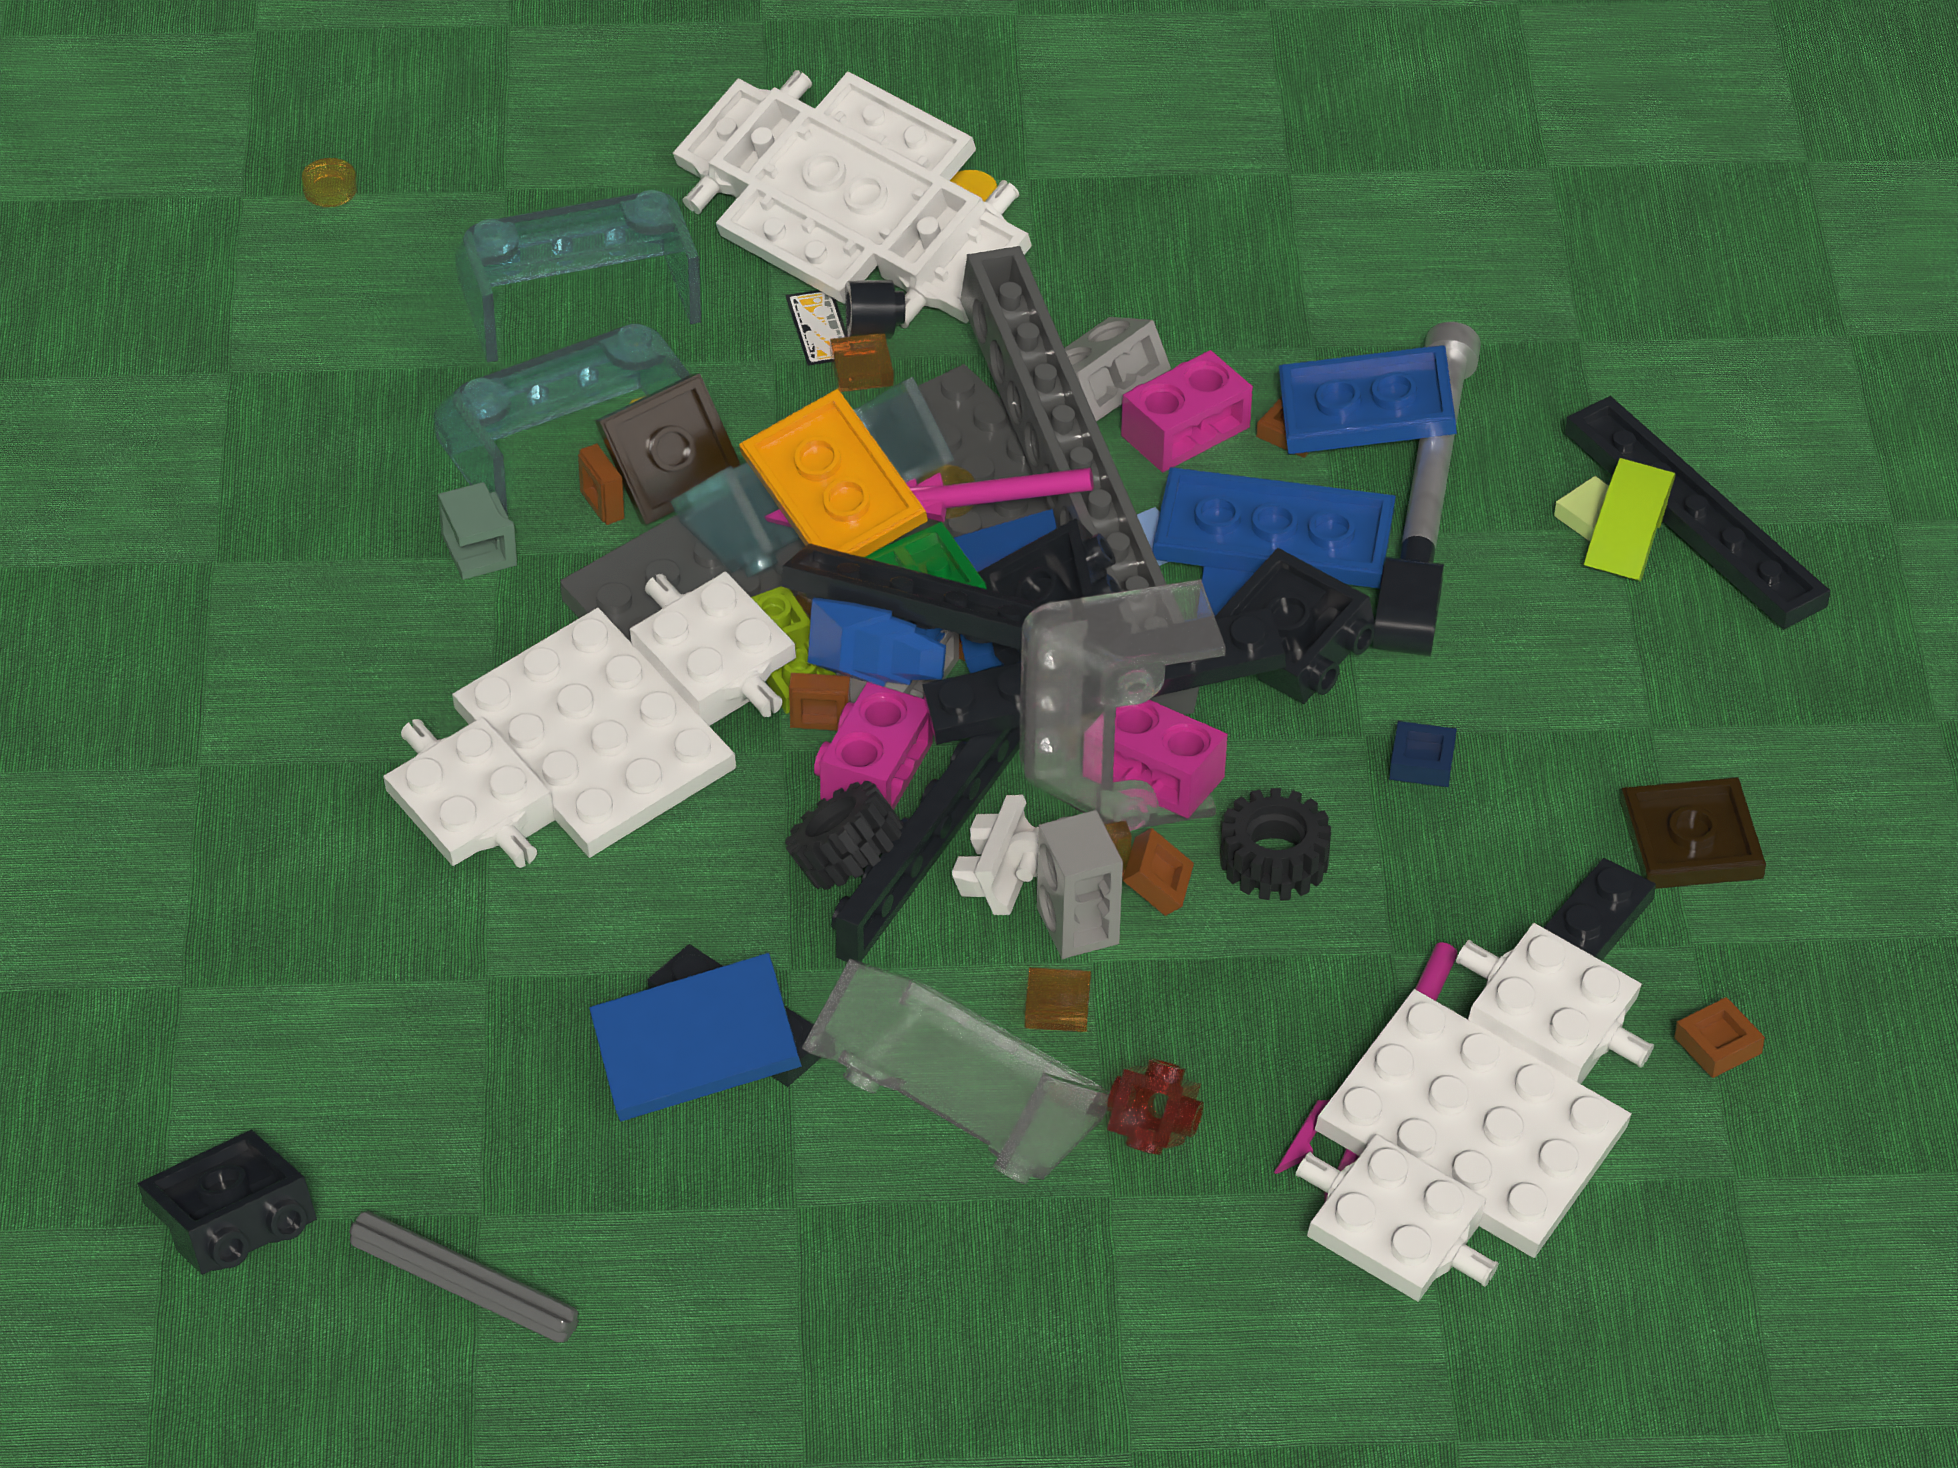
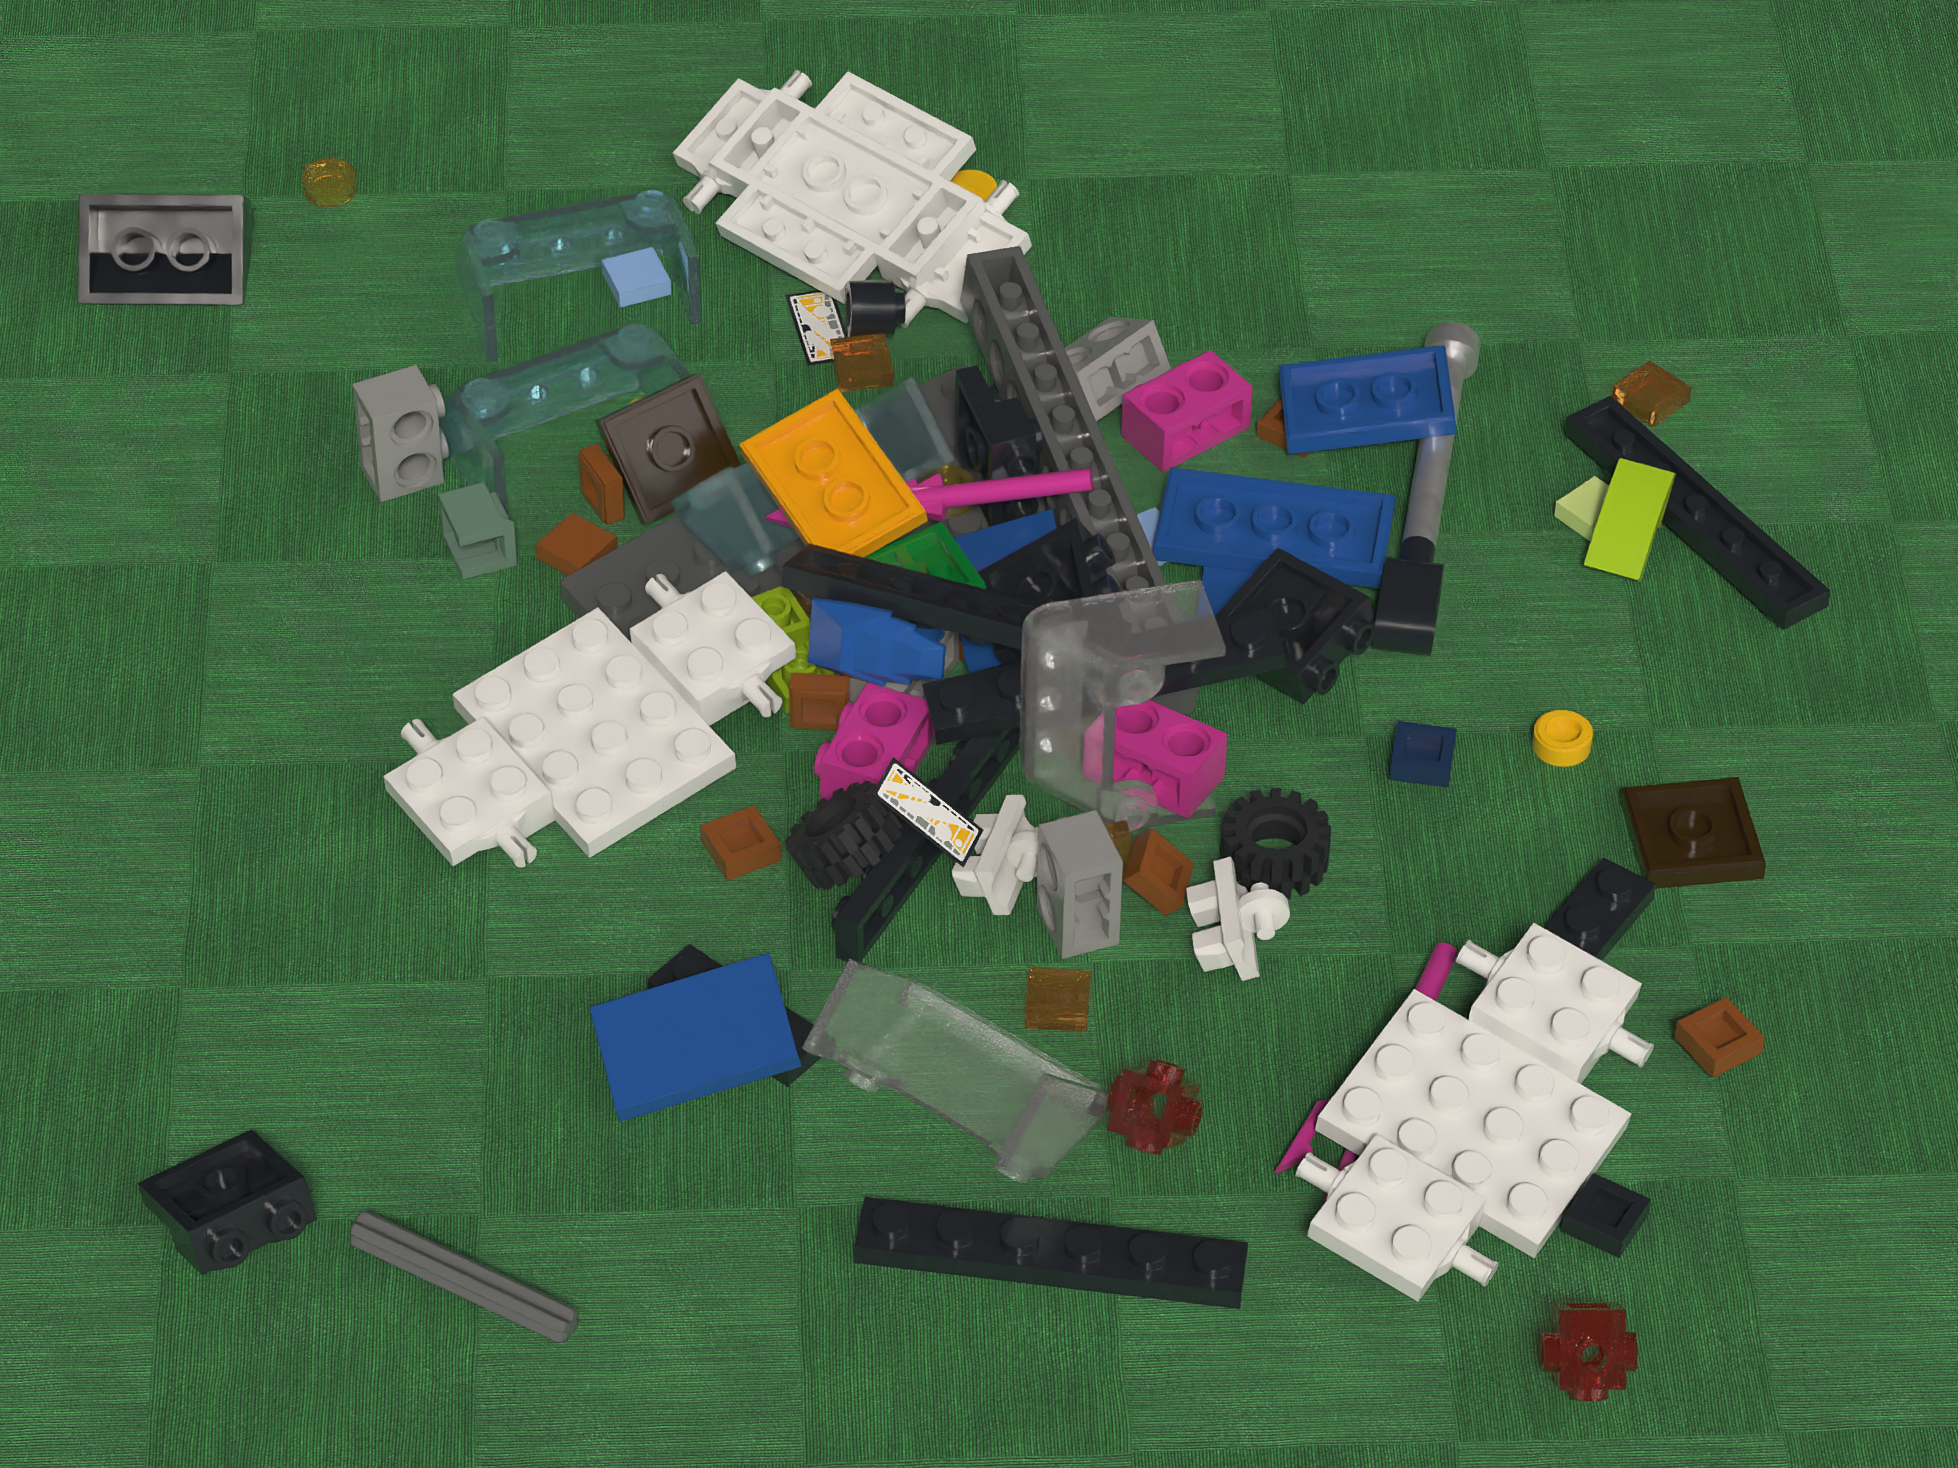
(163, 249): none -> slope
(400, 432): none -> light grey brick
(574, 544): none -> dark orange tile
(636, 277): none -> light blue tile
(740, 843): none -> dark orange tile
(928, 812): none -> sticker
(995, 441): none -> black plate
(1051, 1252): none -> black plate
(1240, 917): none -> white hips
(1562, 738): none -> yellow tile
(1578, 1327): none -> clear red brick
(1606, 1215): none -> black plate
(1651, 393): none -> clear orange tile

